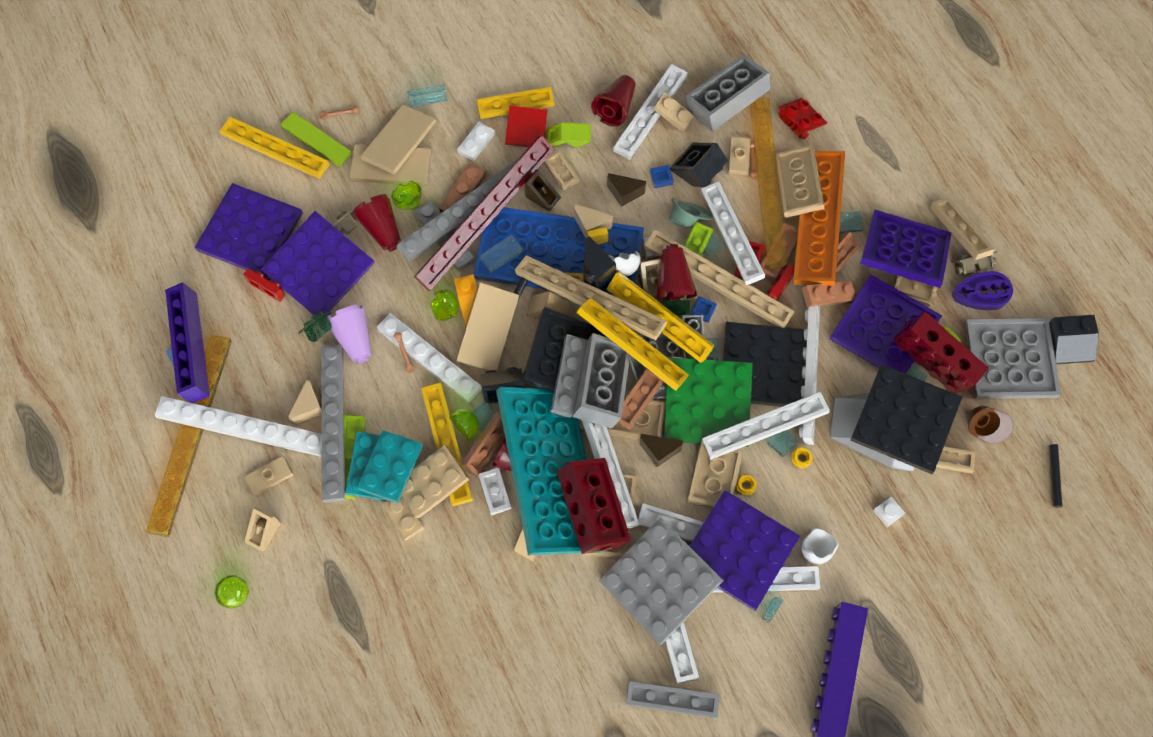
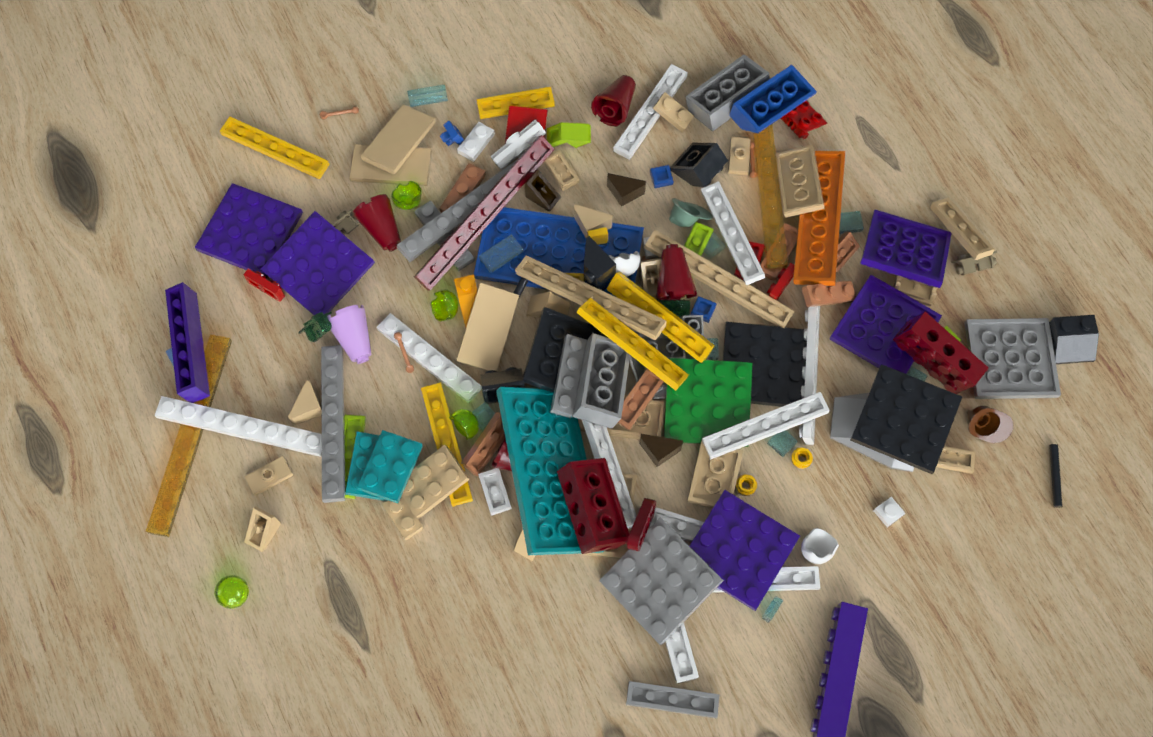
(316, 139): lime tile -> none
(452, 134): none -> blue tile
(517, 144): none -> white piece
(641, 524): none -> dark red beam
(771, 100): none -> blue slope
(984, 280): dark purple piece -> none

